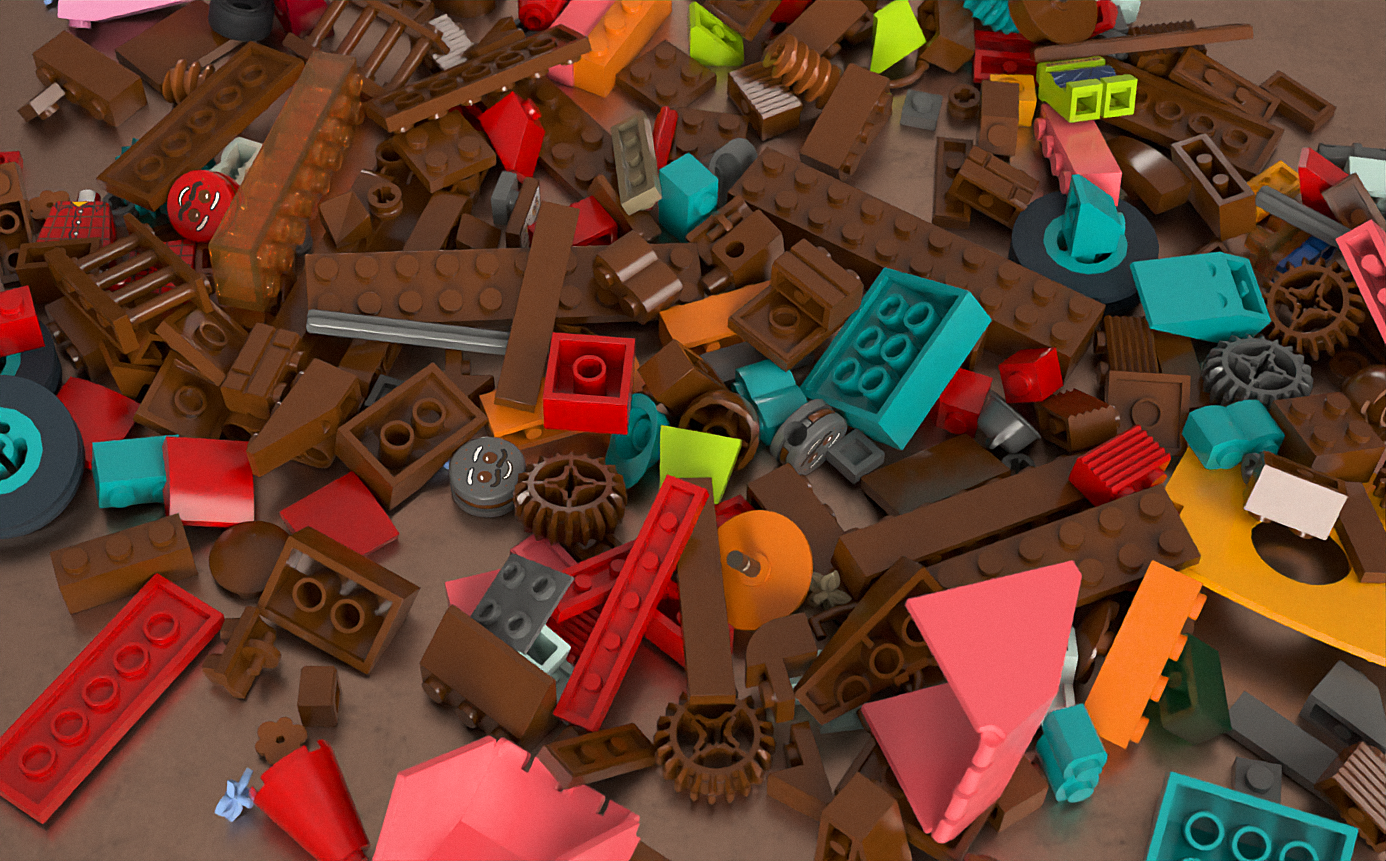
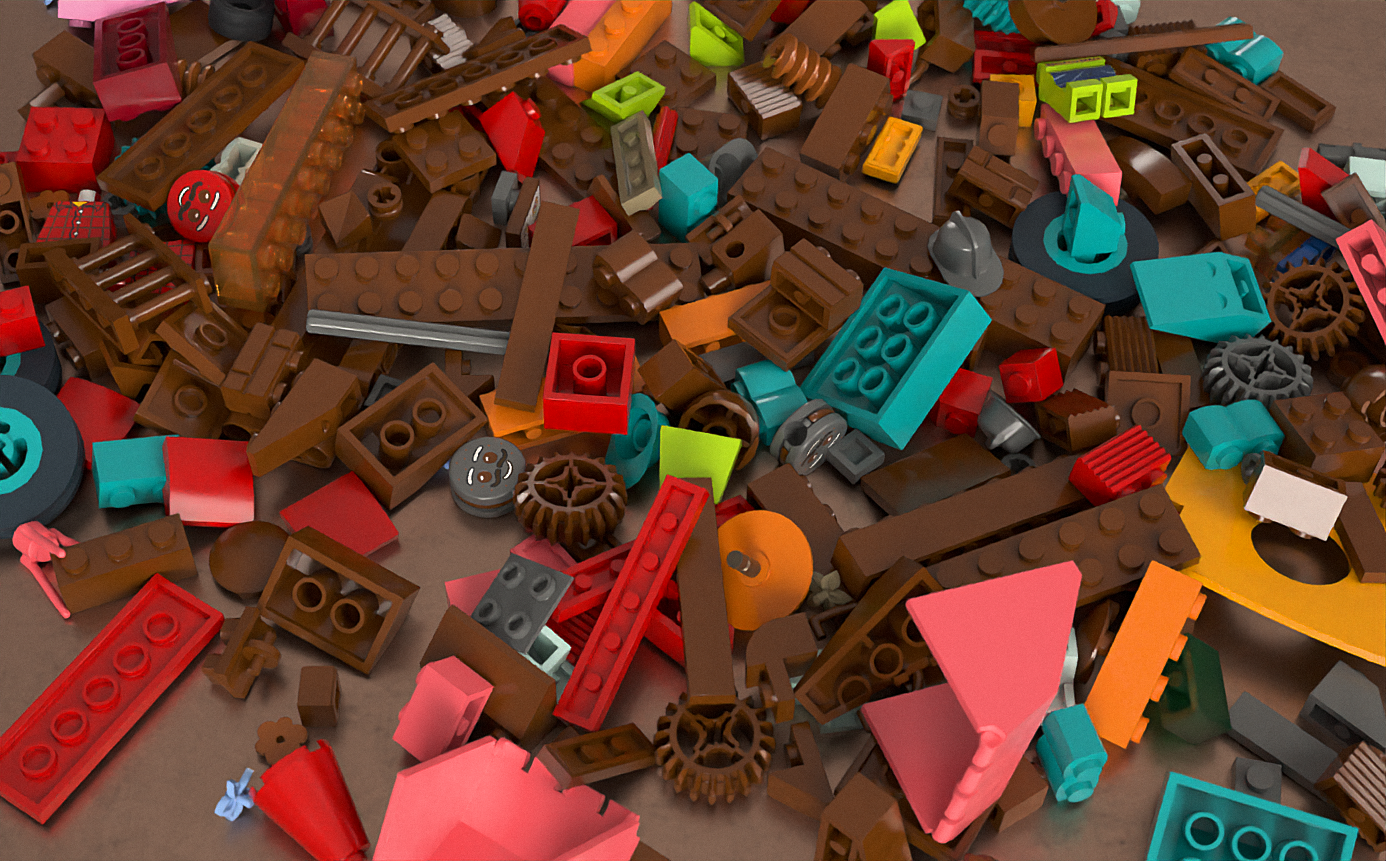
(35, 543): none -> coral plant
(65, 149): none -> red brick
(136, 62): none -> dark red slope
(441, 709): none -> coral brick
(626, 97): none -> lime slope
(892, 150): none -> light orange plate
(893, 60): none -> red slope
(966, 255): none -> dark grey piece
(1250, 58): none -> teal brick

